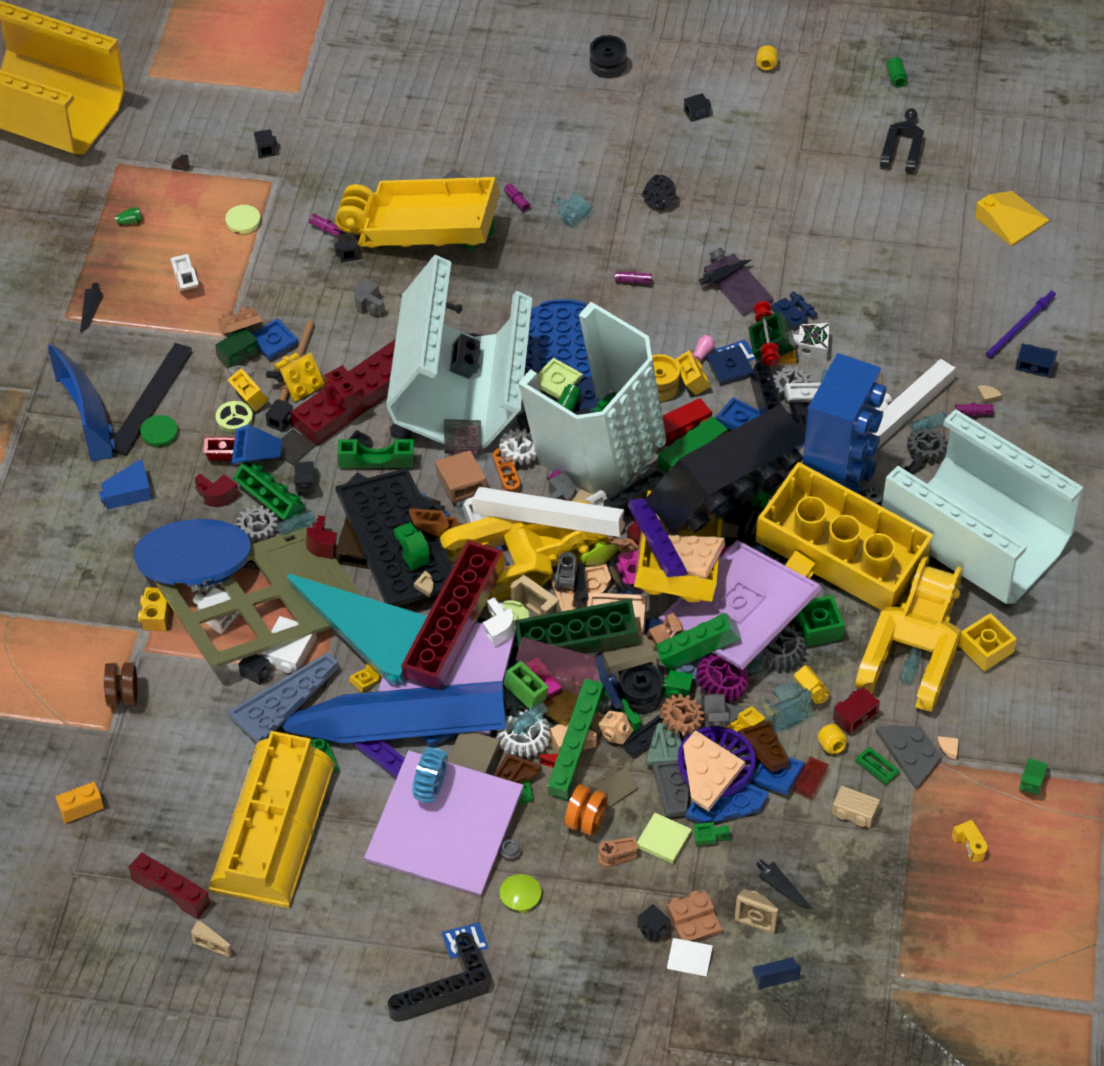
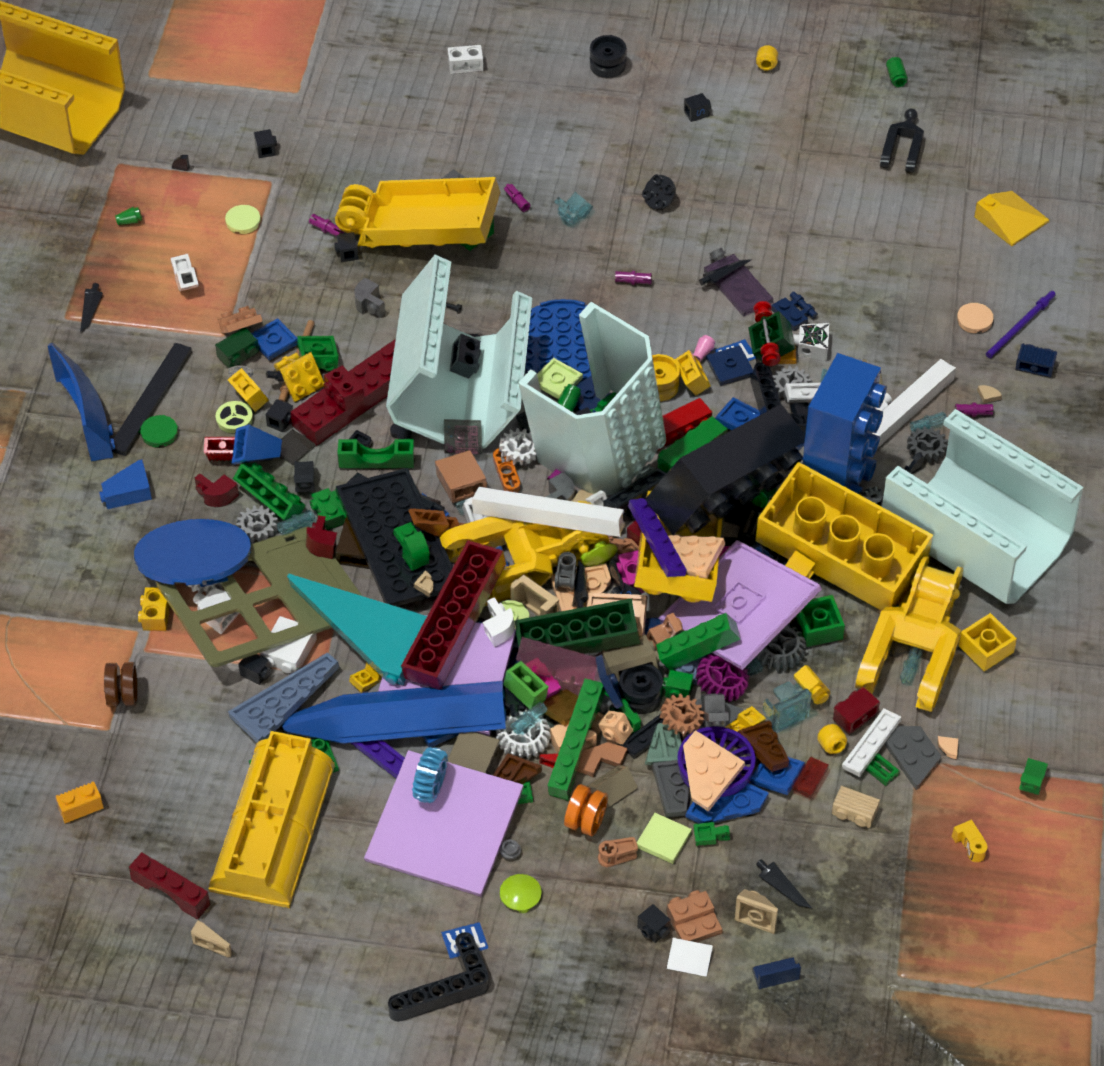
(322, 348): none -> green plate
(328, 504): none -> green plate
(465, 59): none -> white brick
(606, 753): none -> nougat tile
(871, 742): none -> white tile
(975, 317): none -> light nougat tile

